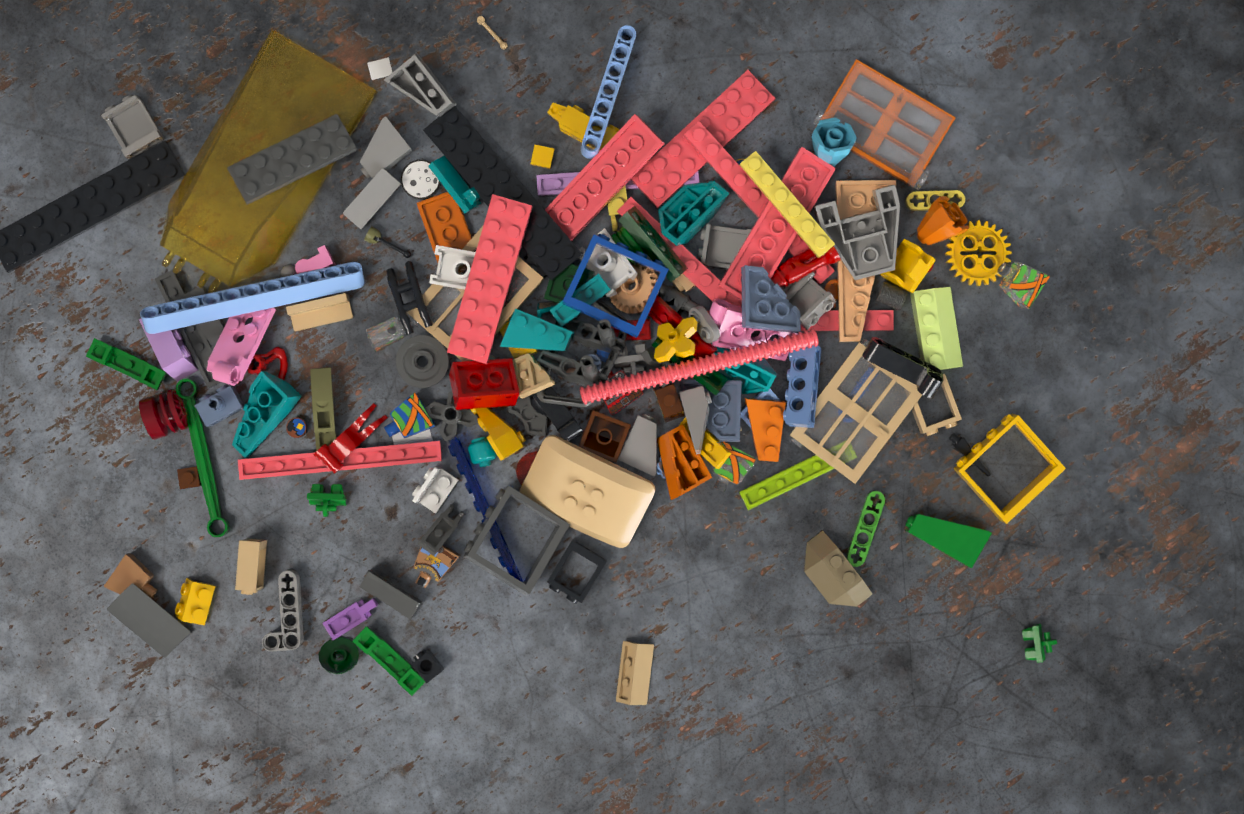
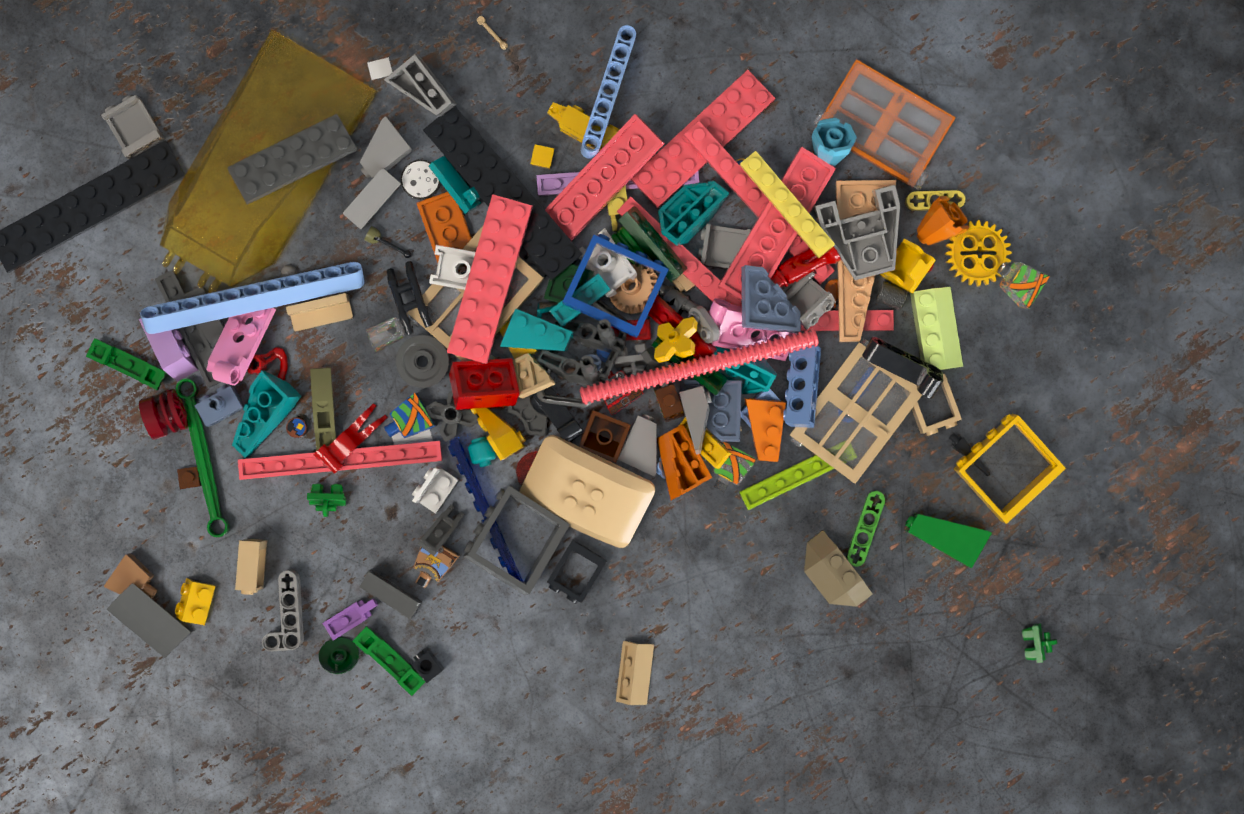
(317, 262): bright pink leg -> none

